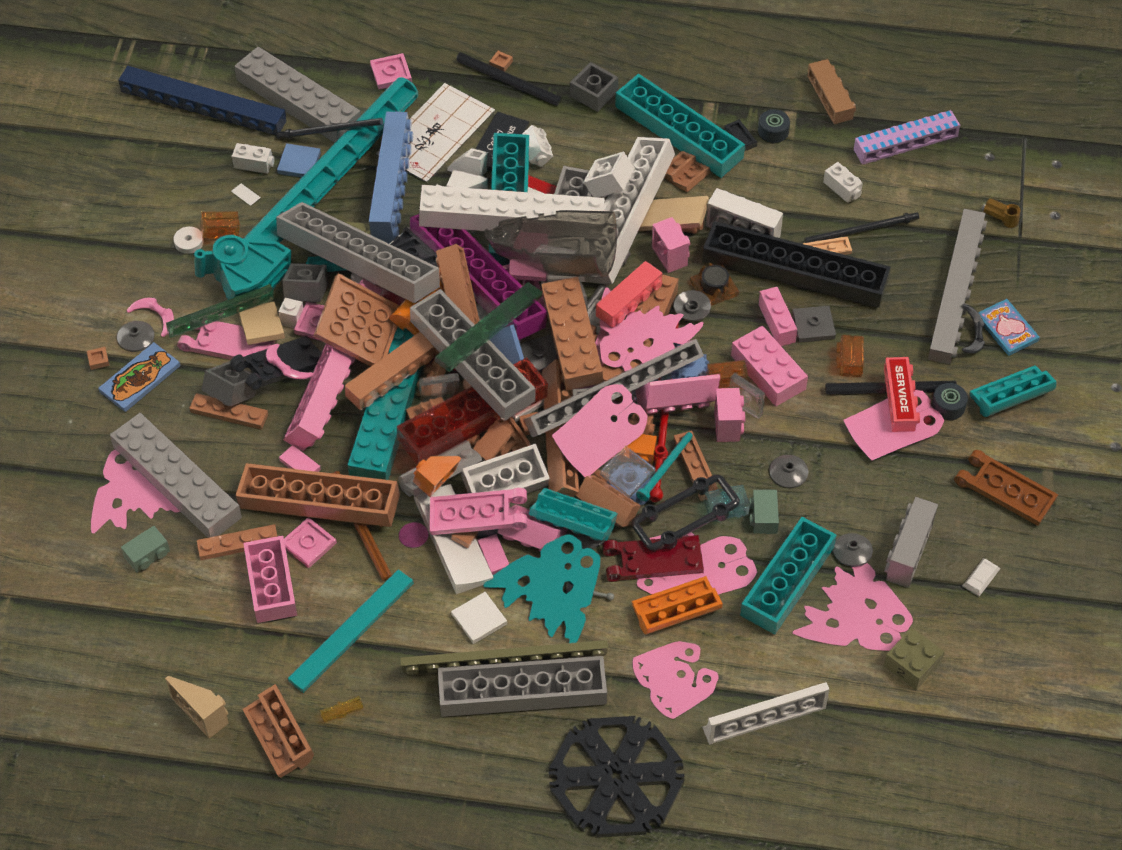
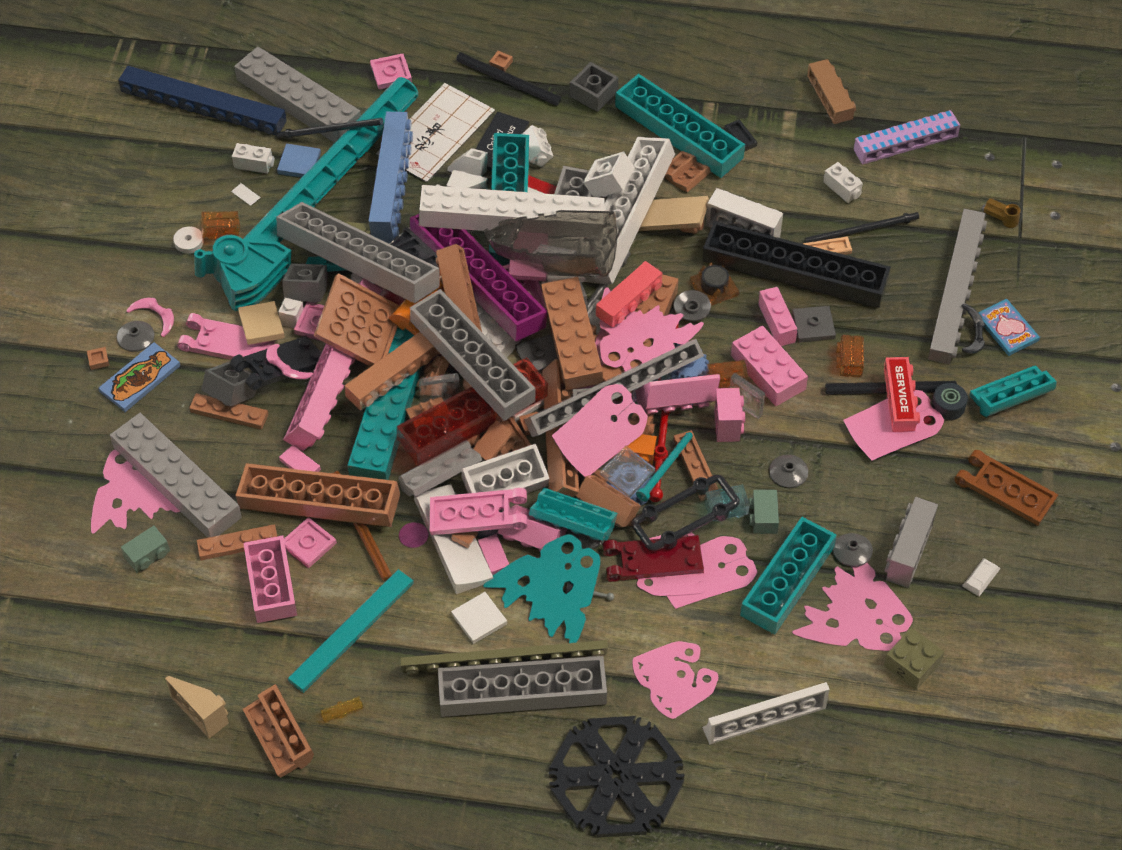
(219, 311): clear green tile -> none
(434, 472): orange slope -> none
(488, 327): clear green tile -> none
(508, 344): medium blue tile -> none
(670, 244): bright pink brick -> none
(676, 605): orange brick -> none
(774, 126): black wheel -> none

